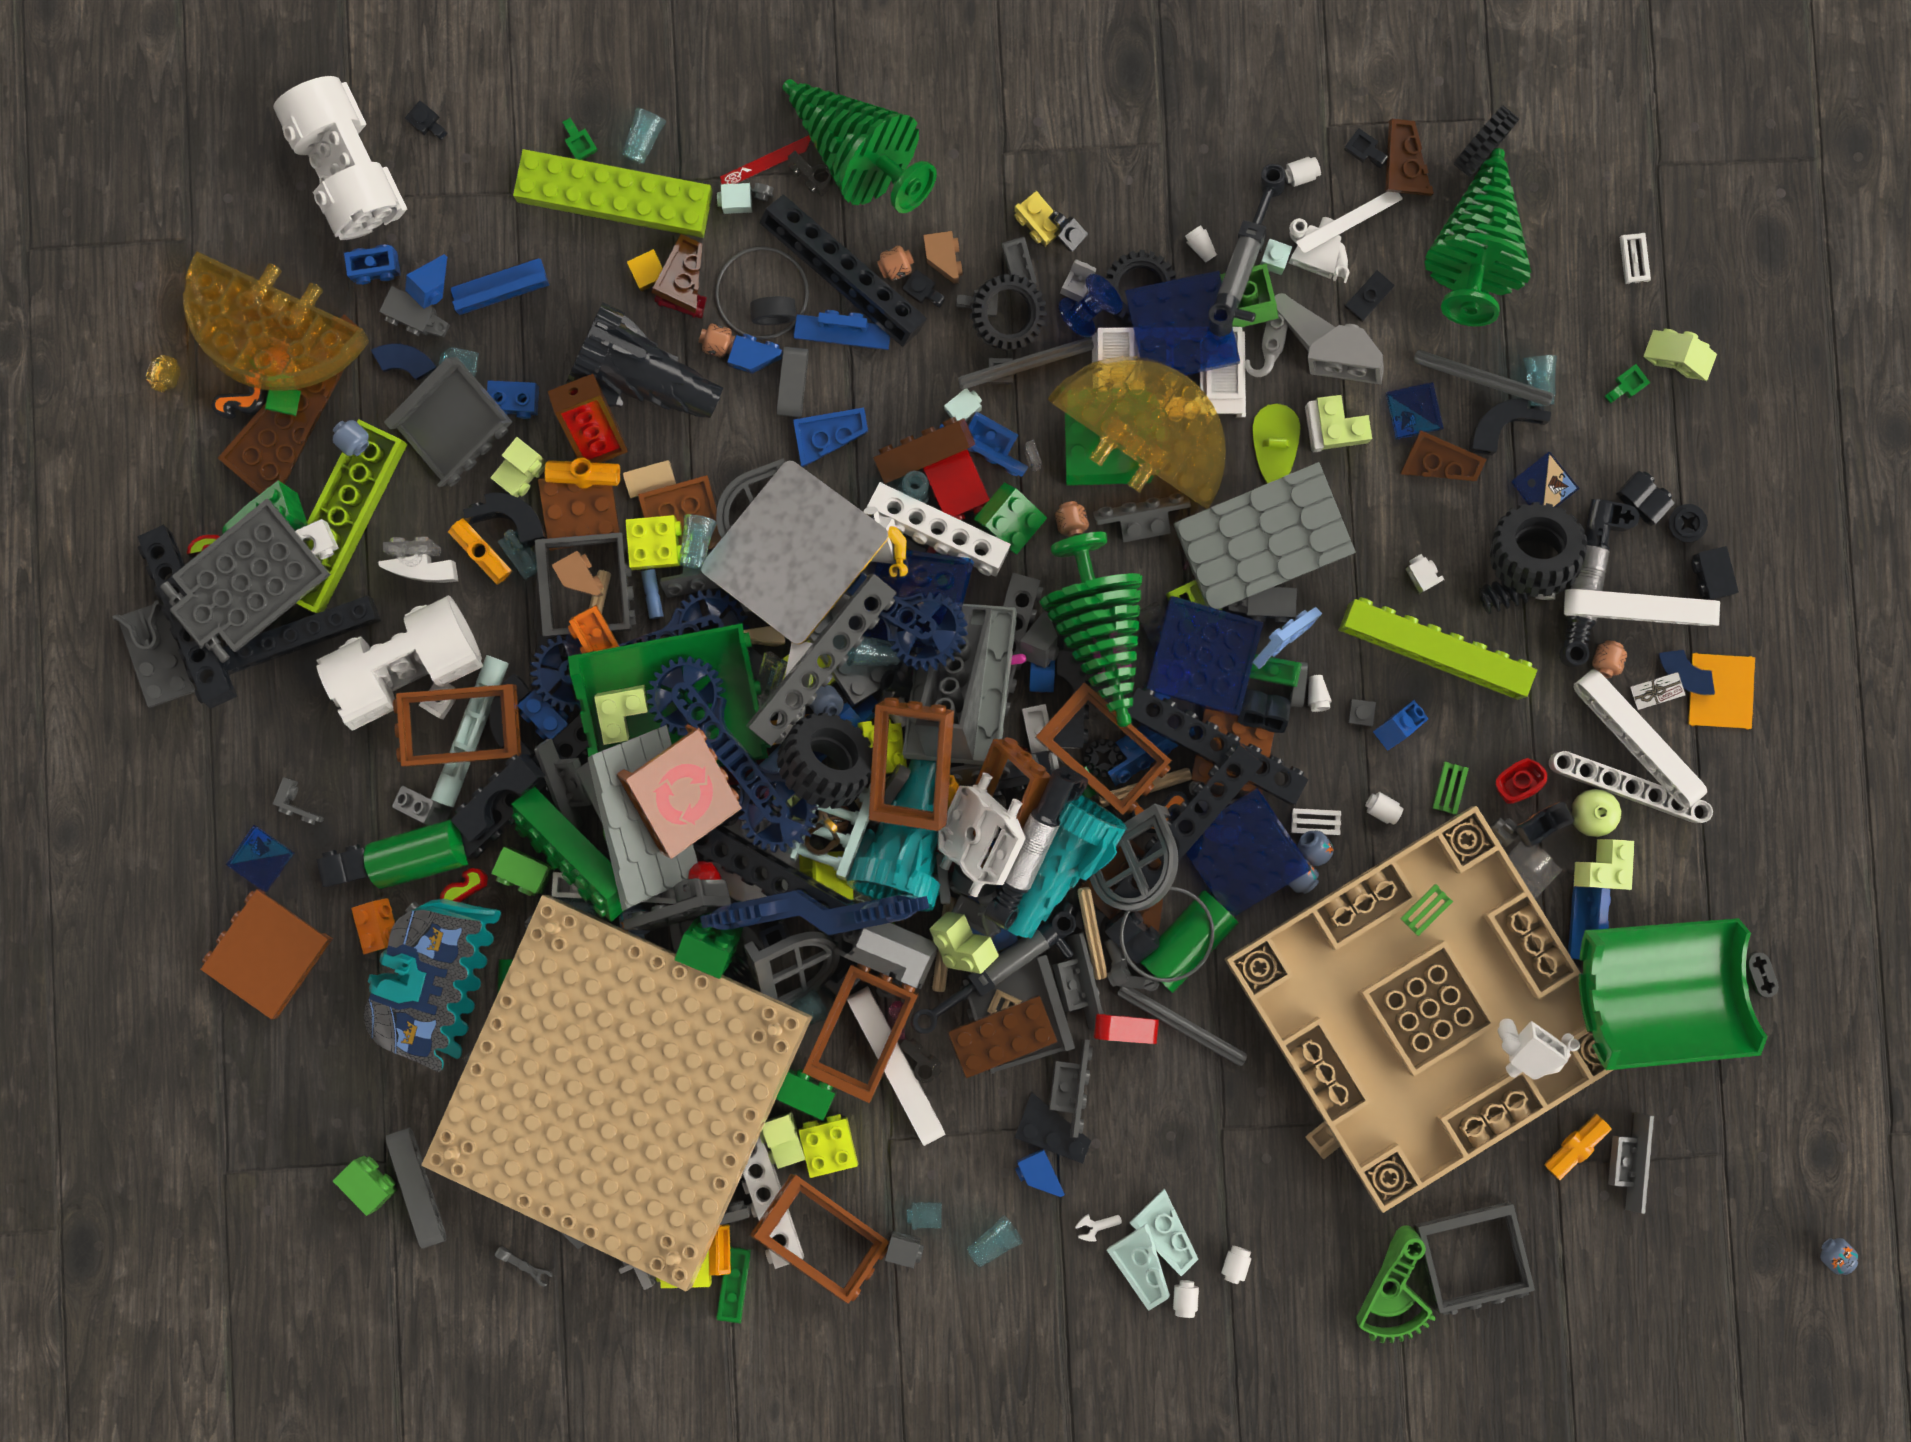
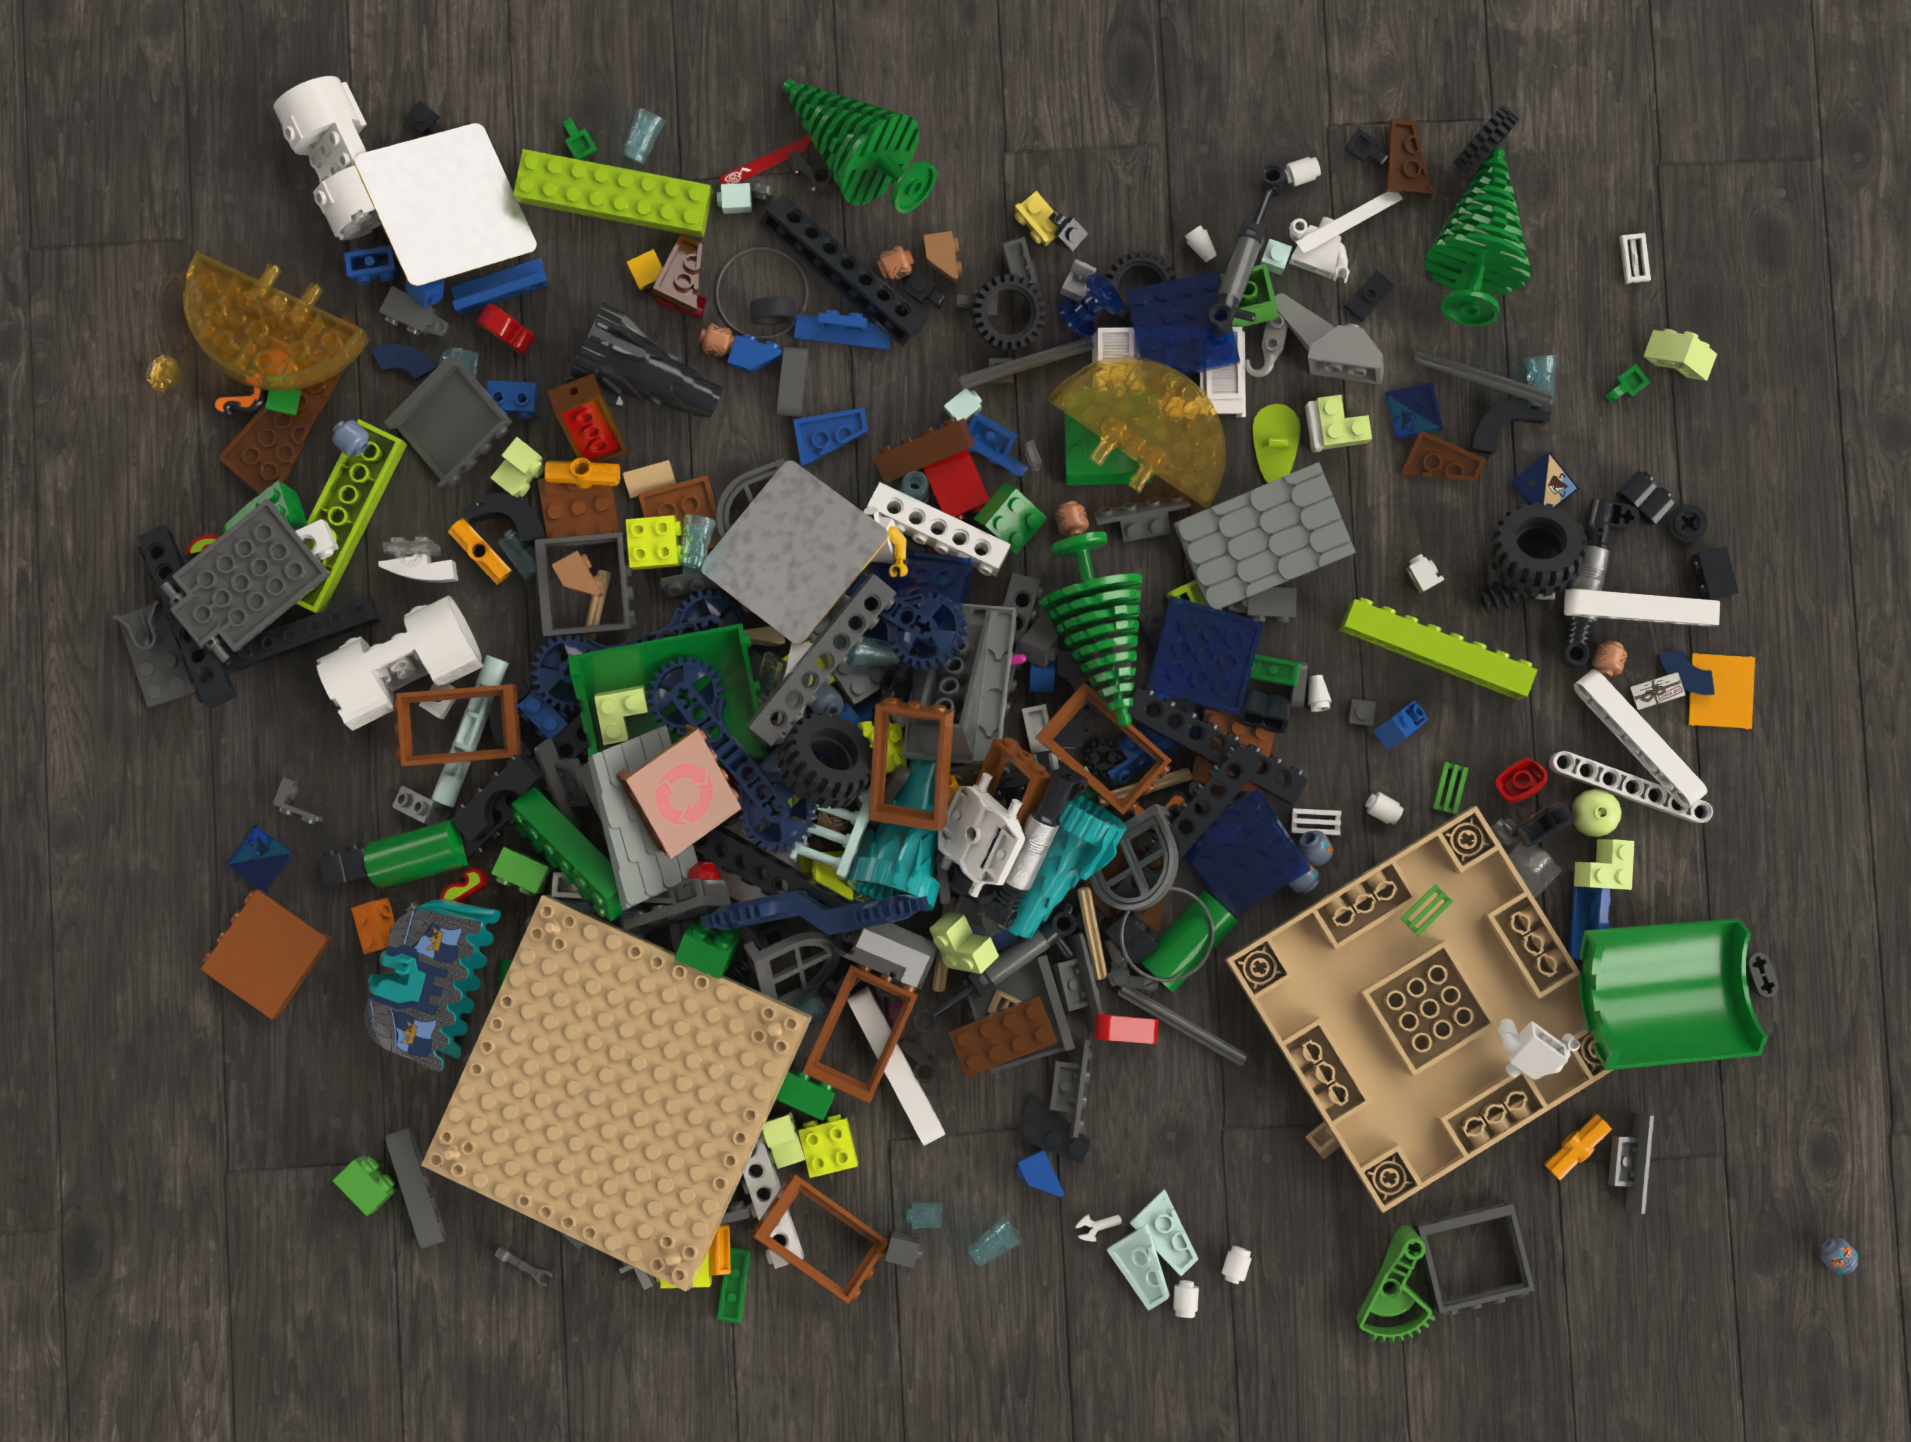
(445, 204): none -> piece
(506, 328): none -> red animal
(592, 631): orange bracket -> none
(652, 597): medium blue piece -> none
(835, 842): dark brown piece -> none
(1288, 634): light blue wing -> none

